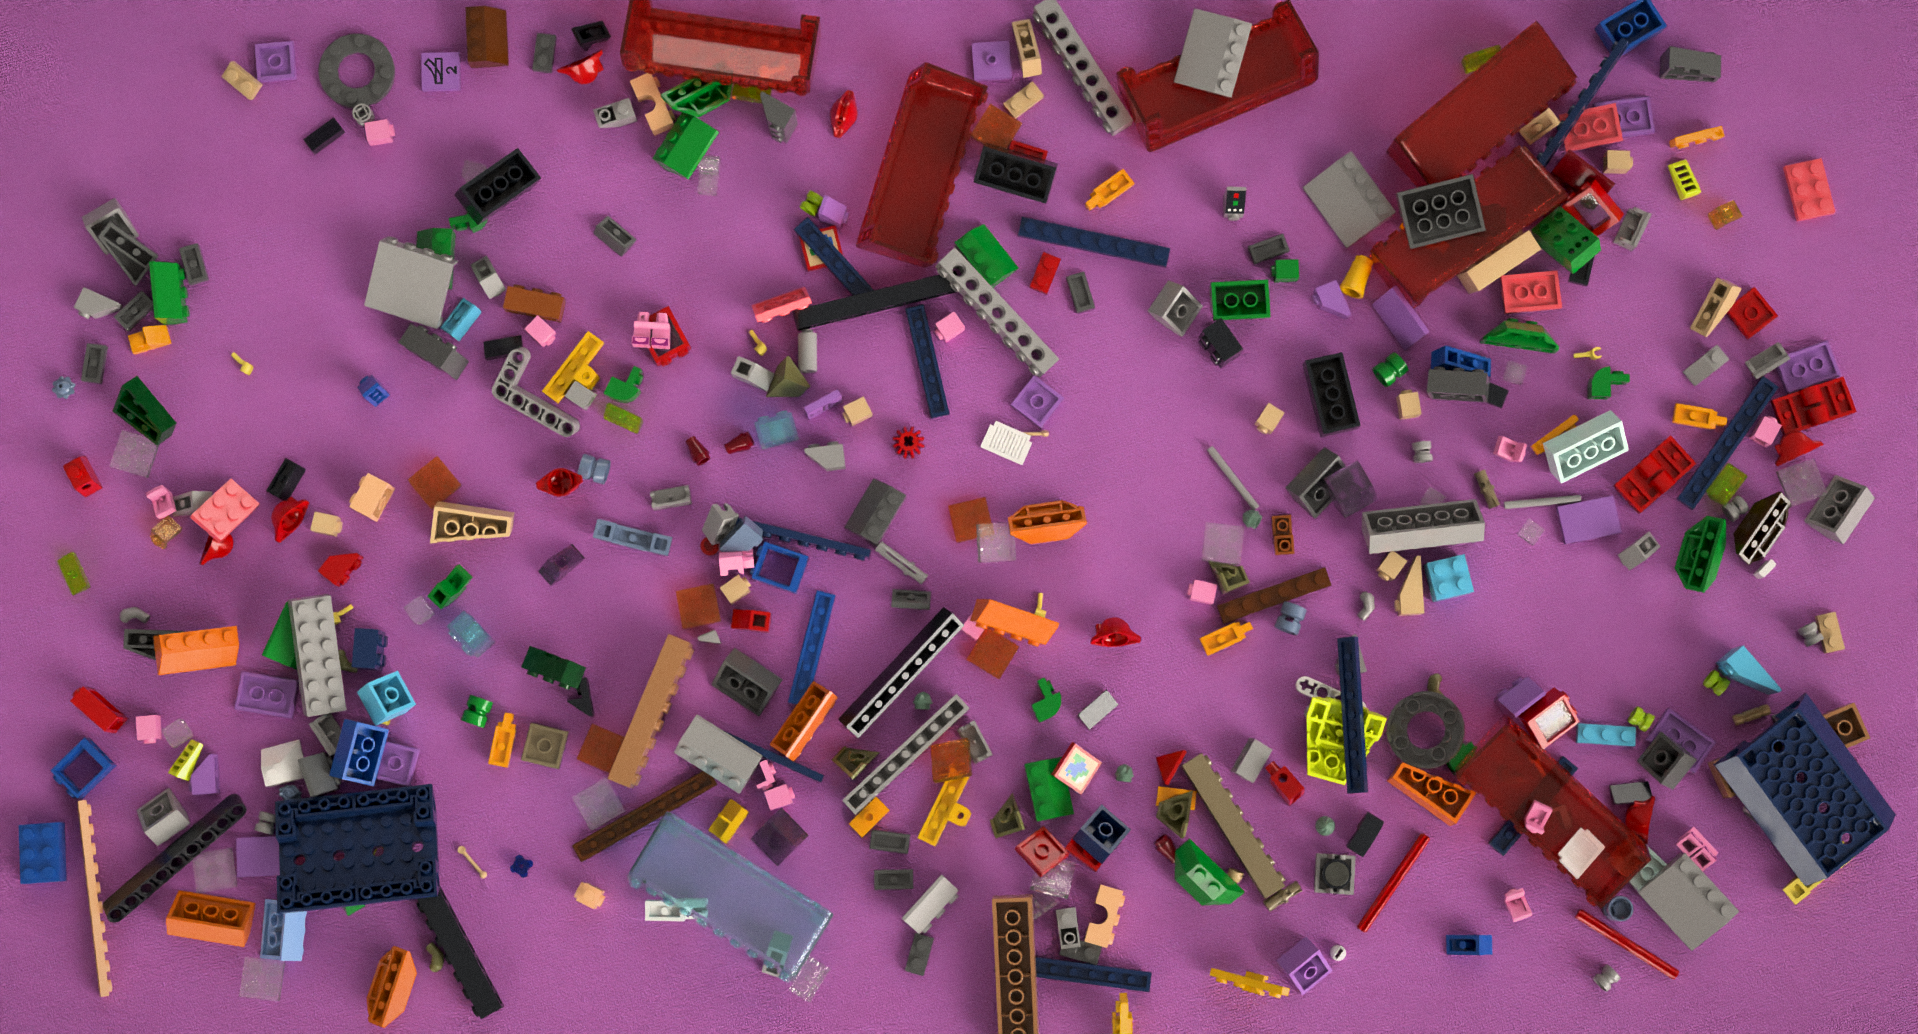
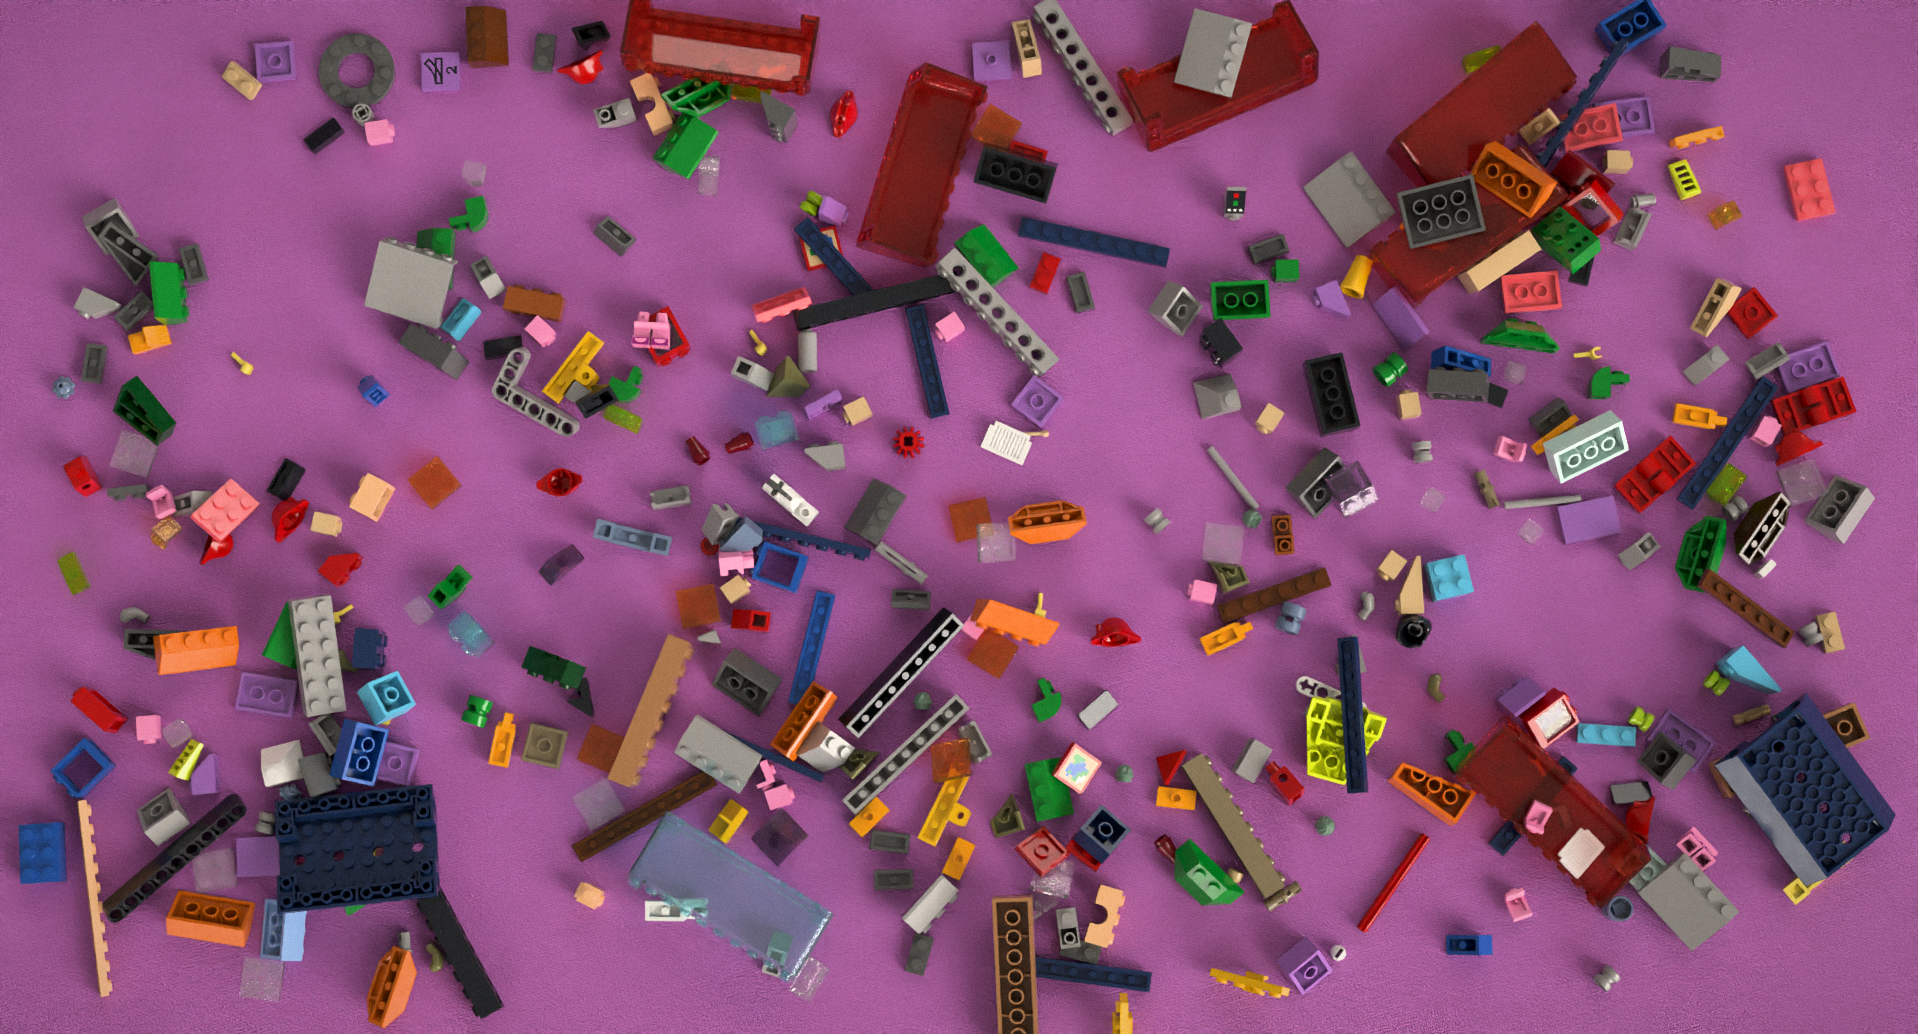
(121, 493): none -> dark grey plate
(404, 941): none -> light grey pin
(462, 850): tan hinge -> none
(469, 522): tan wedge -> none
(497, 186): black brick -> none
(516, 866): clear blue plate -> none
(596, 469): sand blue wheel -> none
(597, 400): none -> black slope
(790, 500): none -> white plate
(824, 749): none -> light grey slope
(958, 858): none -> light orange plate
(1023, 100): tan plate -> none
(1109, 190): light orange hinge -> none
(1157, 521): none -> light grey wheel
(1175, 813): olive slope -> none
(1217, 396): none -> light grey slope
(1334, 874): piece -> none
(1365, 834): black slope -> none
(1413, 630): none -> black hair
(1423, 526): light grey brick -> none
(1425, 702): dark grey plate -> none
(1512, 178): none -> orange slope
(1550, 417): none -> dark grey slope
(1627, 944): red axle -> none
(1642, 200): none -> light grey pin
(1745, 608): none -> reddish brown plate

